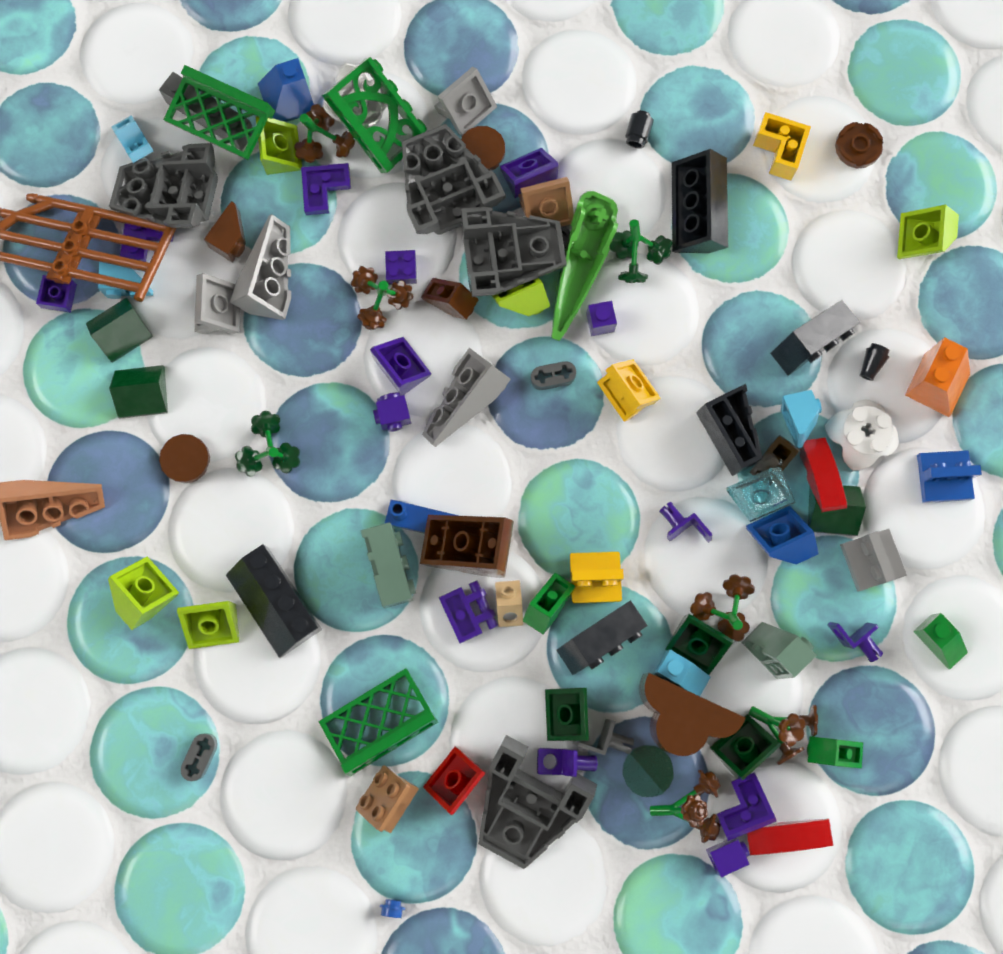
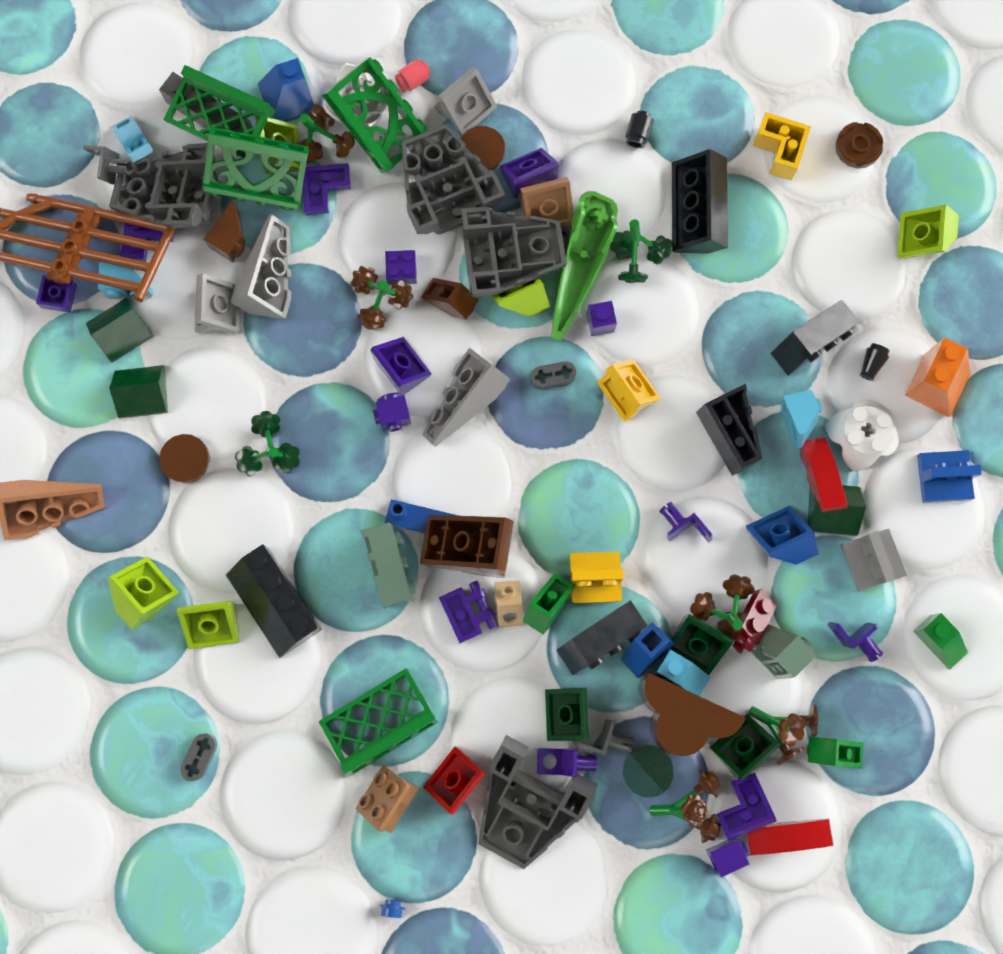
(109, 163): none -> dark grey bracket
(233, 141): none -> green fence
(412, 75): none -> coral brick
(646, 649): none -> blue slope
(754, 620): none -> dark red plate
(762, 493): clear light blue slope -> none
(777, 455): dark brown slope -> none

